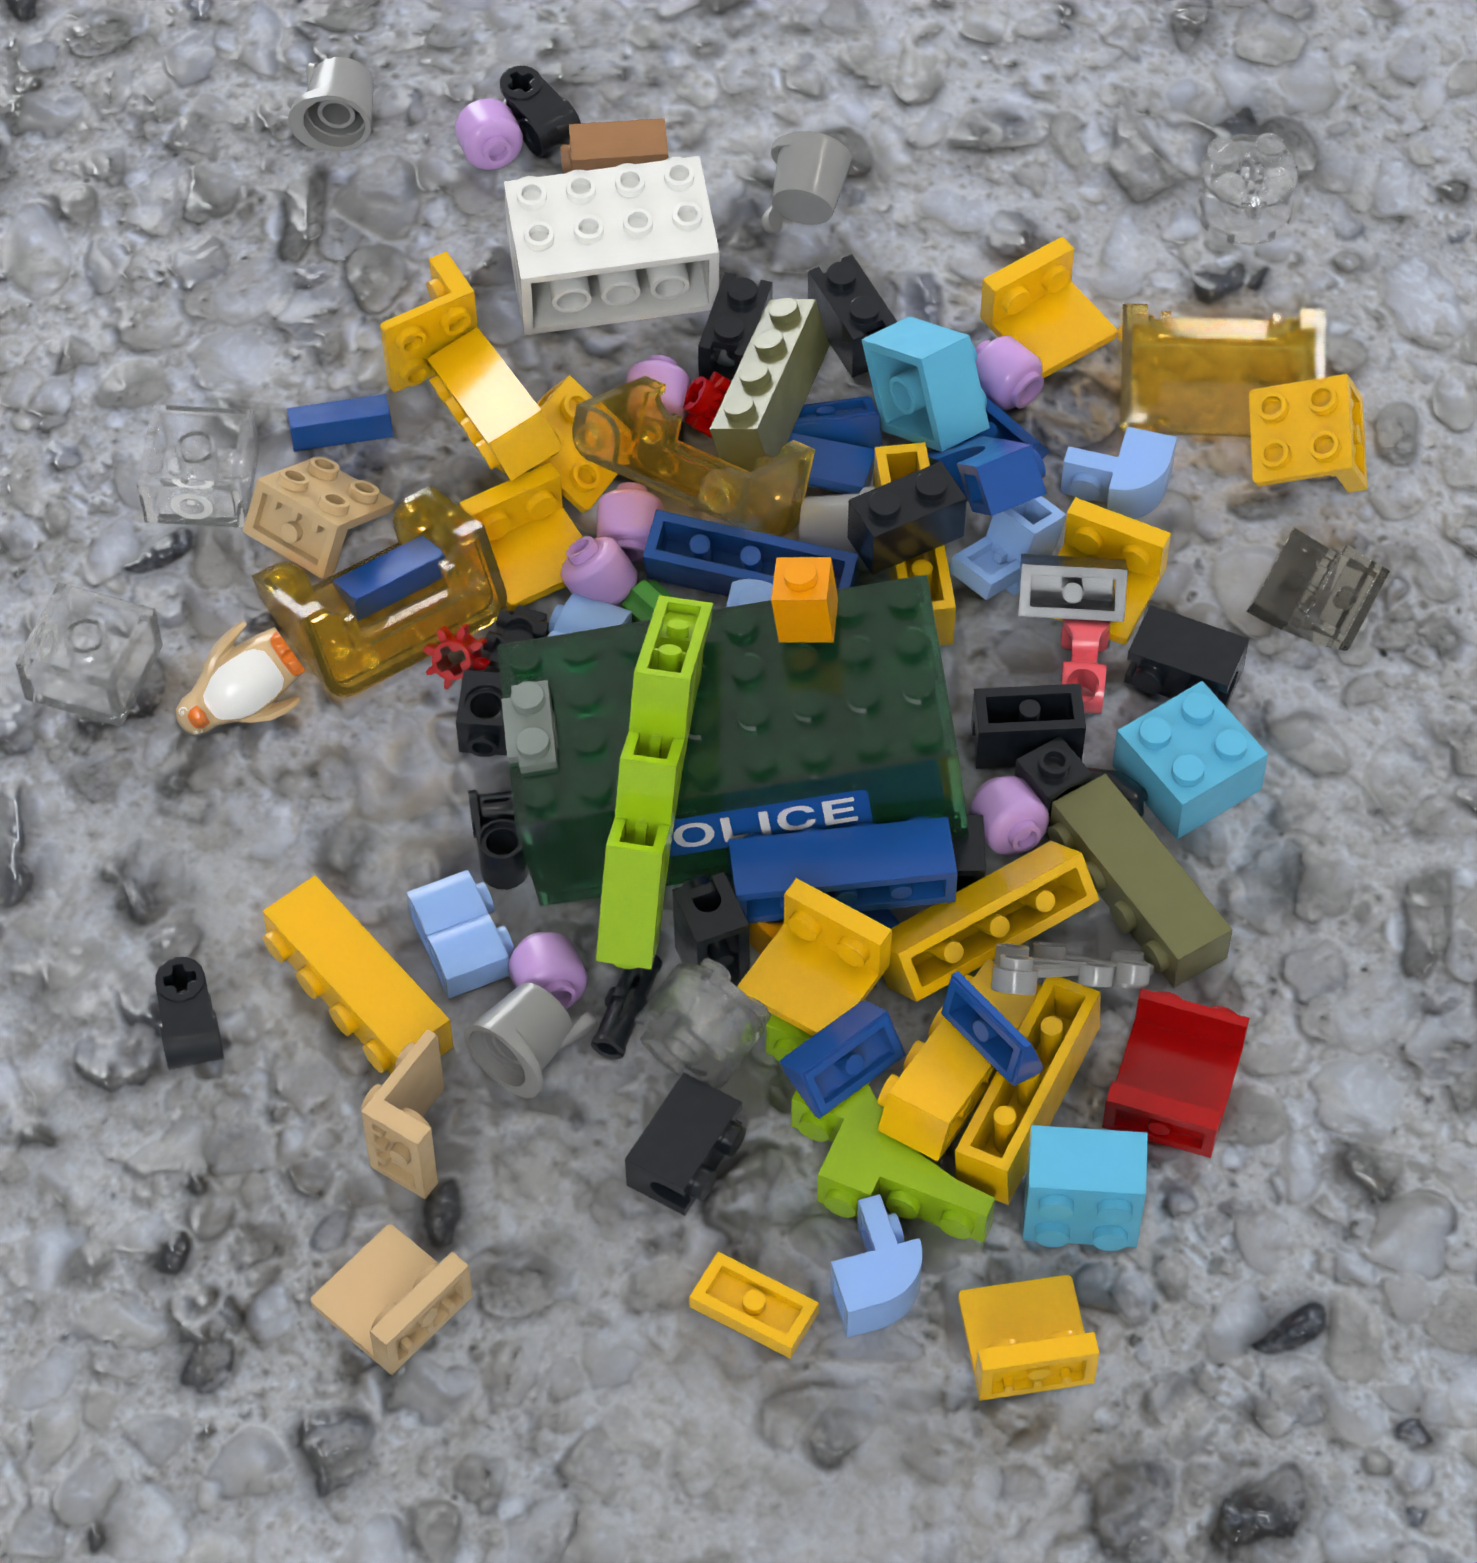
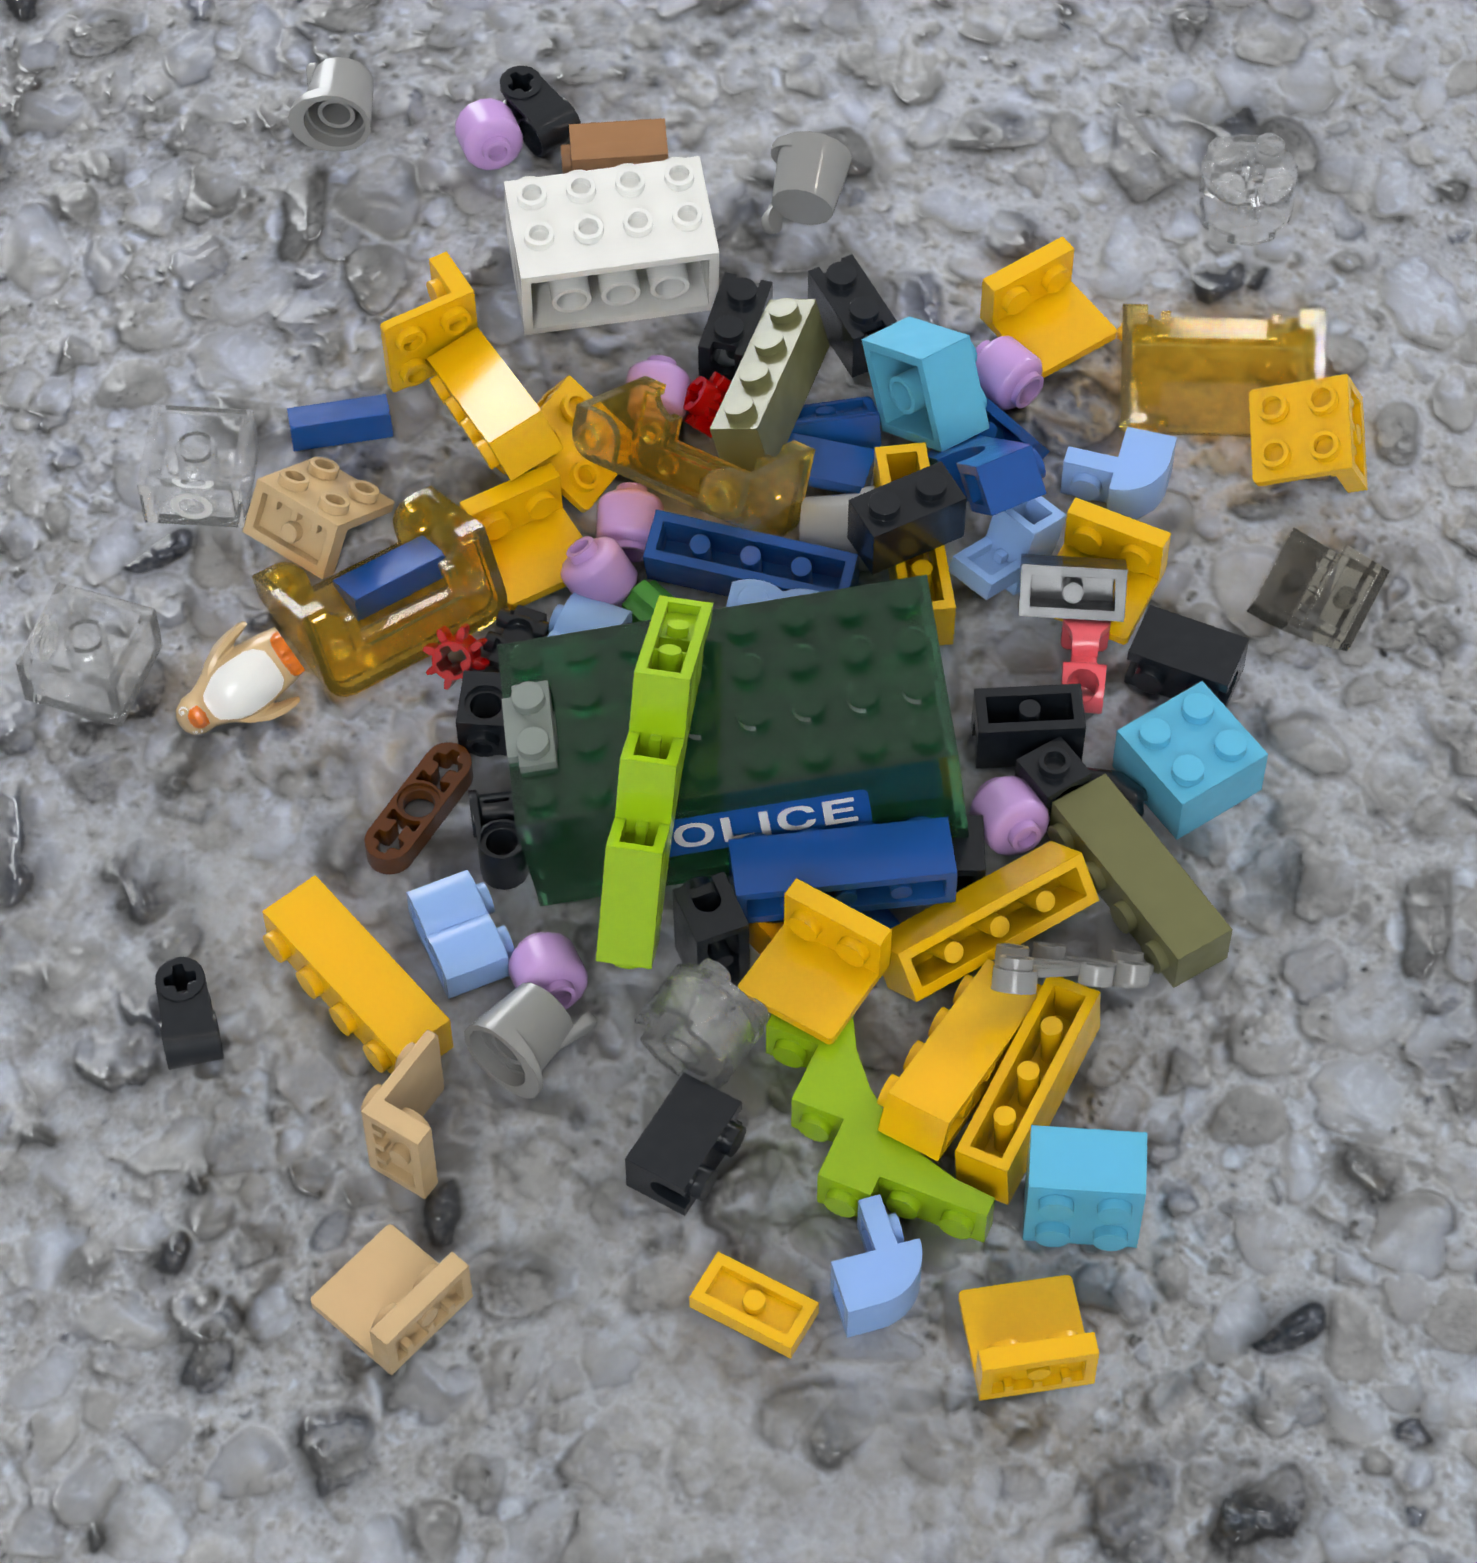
(419, 830): none -> reddish brown beam
(616, 1031): black pin -> none
(804, 600): light orange brick -> none
(843, 1057): blue slope -> none
(989, 1031): blue slope -> none
(1176, 1072): red panel -> none

